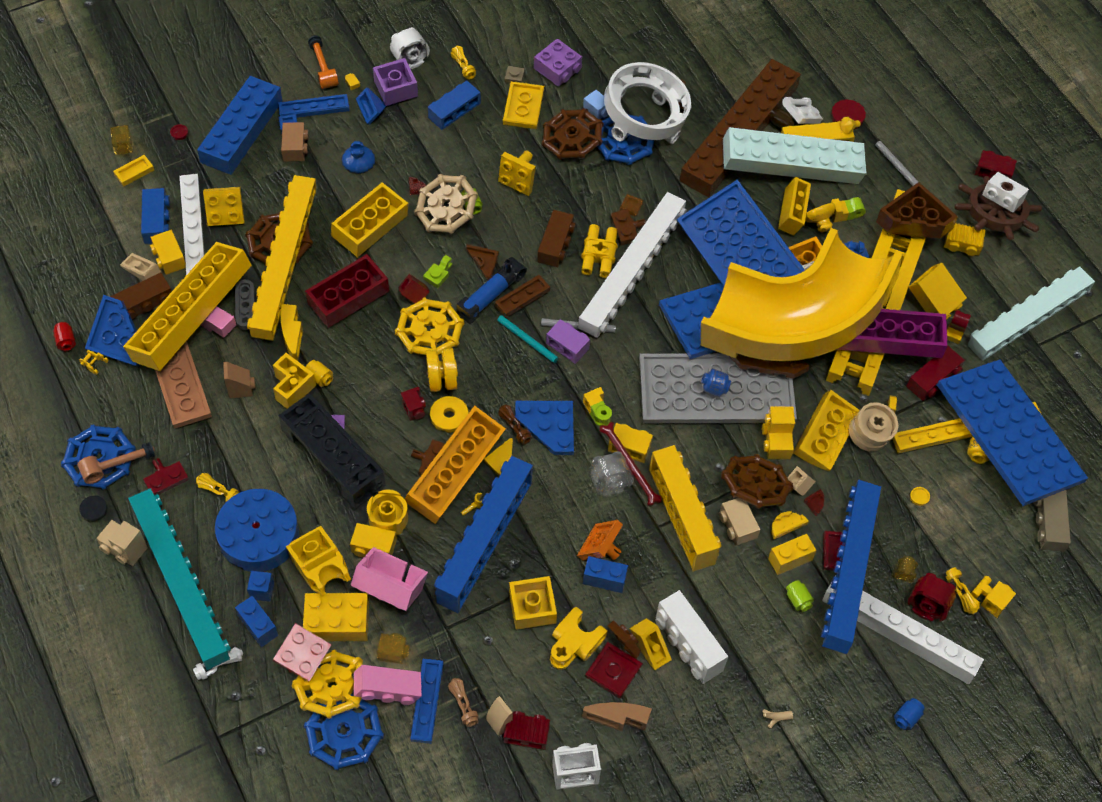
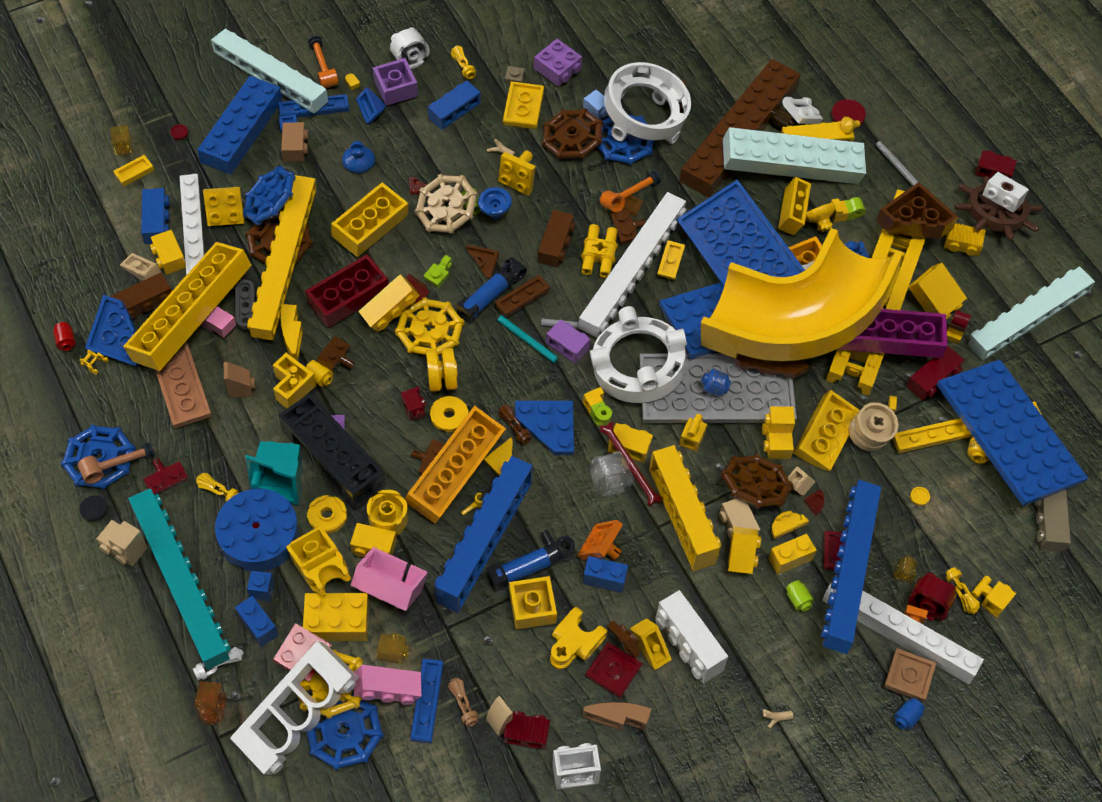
(210, 702): none -> clear orange brick
(256, 745): none -> white fence
(267, 68): none -> light aqua brick
(268, 195): none -> blue plate
(277, 469): none -> teal piece
(327, 503): none -> yellow tile
(335, 354): none -> reddish brown plate
(389, 303): none -> yellow brick
(495, 202): none -> blue hair
(500, 148): none -> tan bar
(501, 575): none -> piece
(616, 201): none -> orange piece
(648, 385): none -> white piece
(671, 260): none -> yellow plate
(693, 433): none -> yellow brick
(743, 550): none -> yellow brick
(910, 675): none -> medium nougat plate
(916, 613): none -> orange plate

